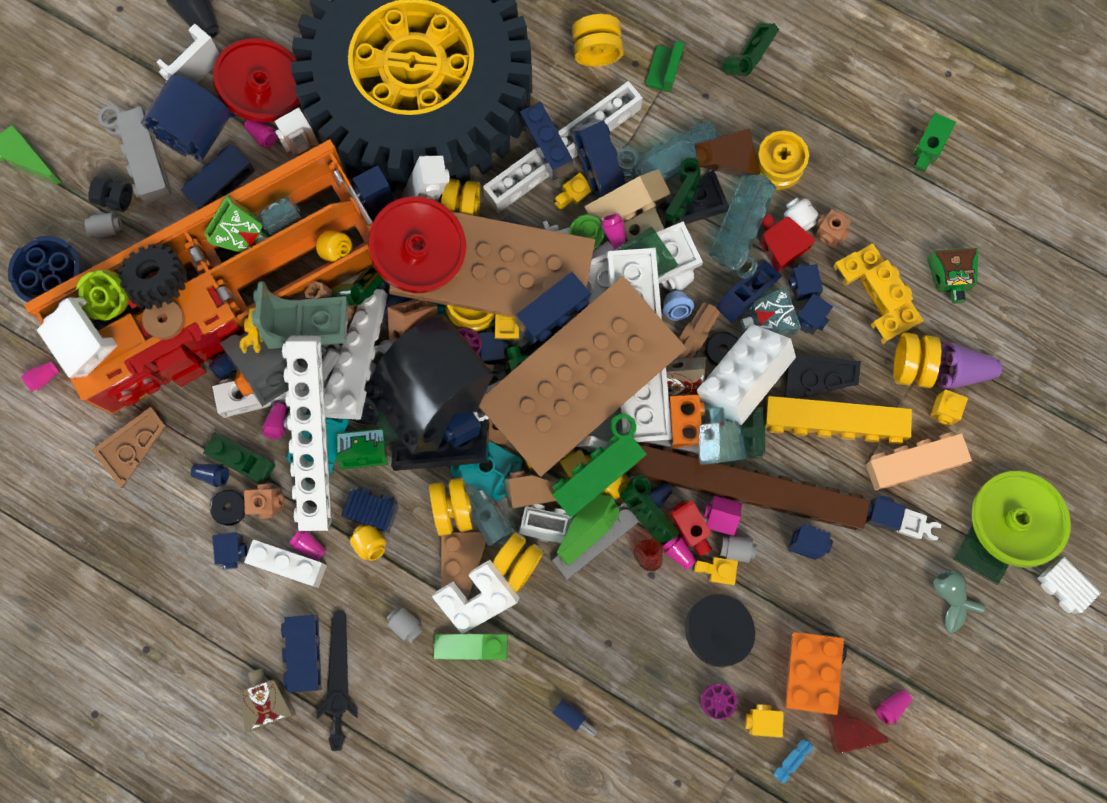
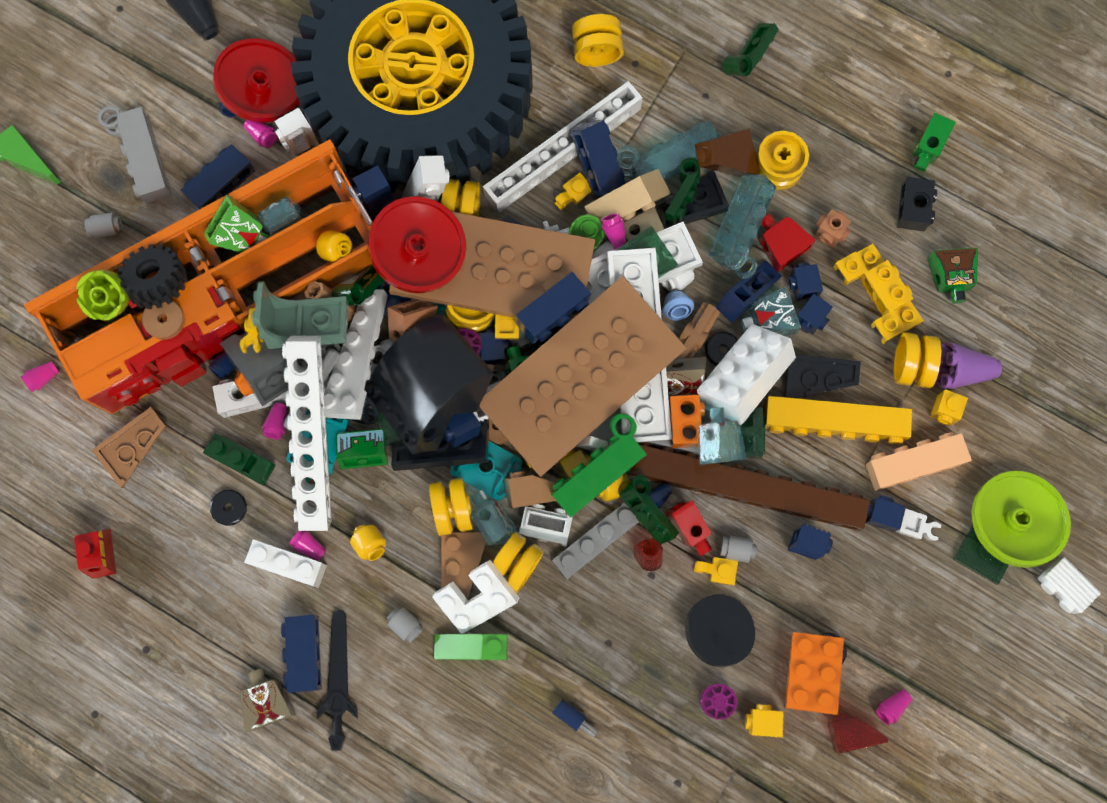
(44, 266): dark blue brick -> none
(75, 339): white panel -> none
(95, 551): none -> red torso
(105, 193): black wheel -> none
(186, 117): dark blue brick -> none
(195, 60): white panel -> none
(212, 474): dark blue cone -> none
(229, 550): dark blue brick -> none
(263, 500): nougat brick -> none
(369, 509): dark blue brick -> none
(546, 141): dark blue brick -> none
(588, 527): bright green slope -> none
(665, 67): green panel -> none
(679, 552): dark pink cone -> none
(723, 515): dark pink brick -> none
(793, 761): dark azure axle -> none
(802, 213): white head -> none
(909, 214): none -> black brick
(952, 588): sand green piece -> none

